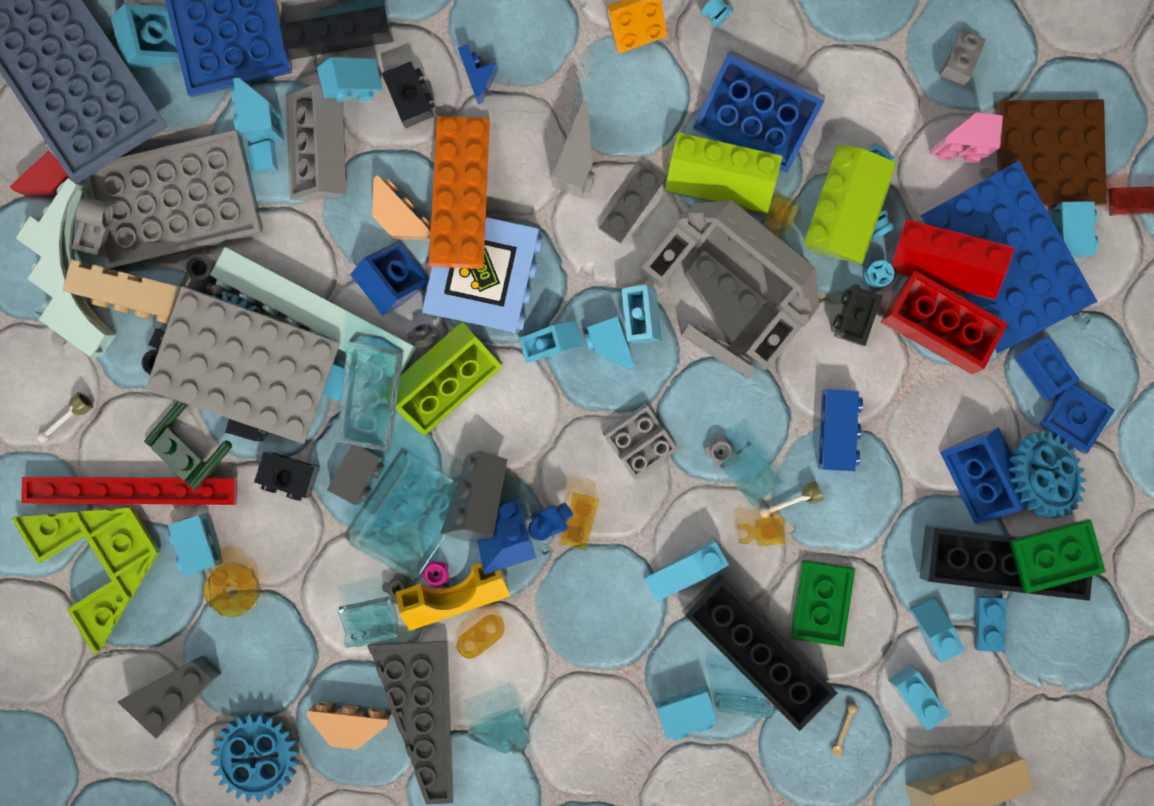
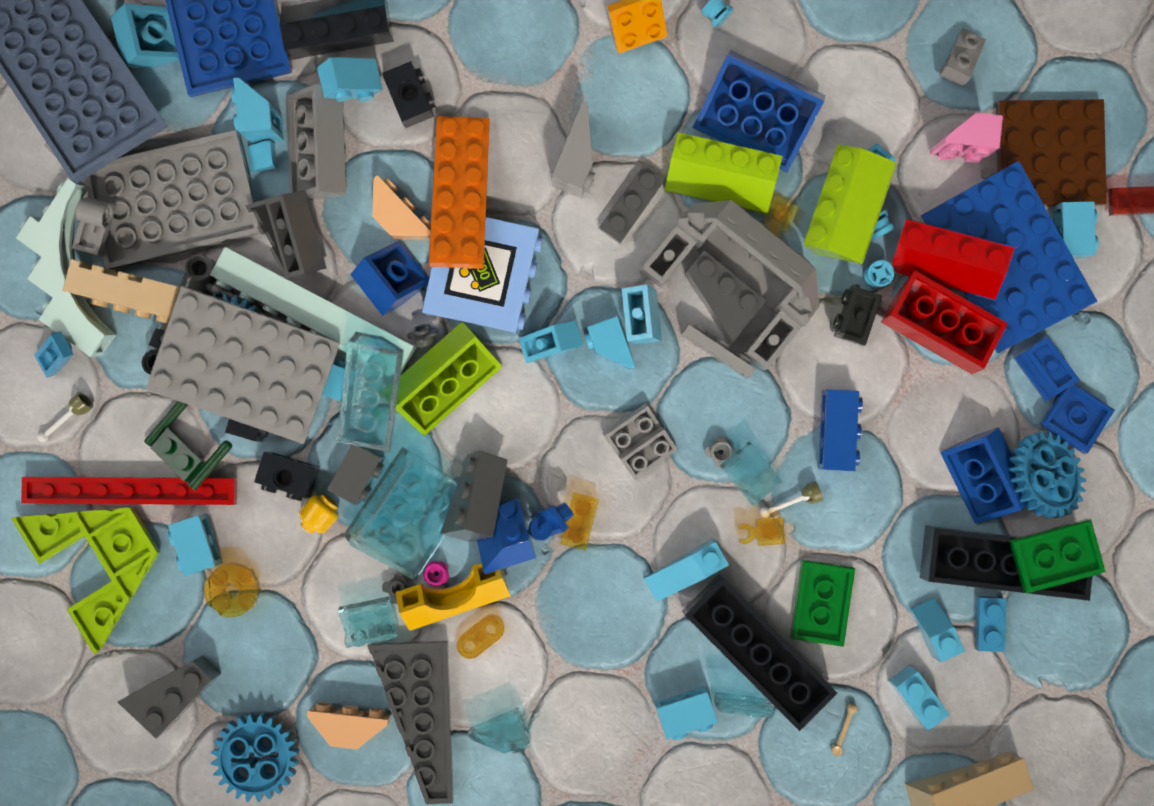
(41, 178): red slope -> none
(54, 354): none -> dark azure plate
(291, 232): none -> dark grey wedge
(318, 514): none -> yellow head
(479, 78): blue slope -> none

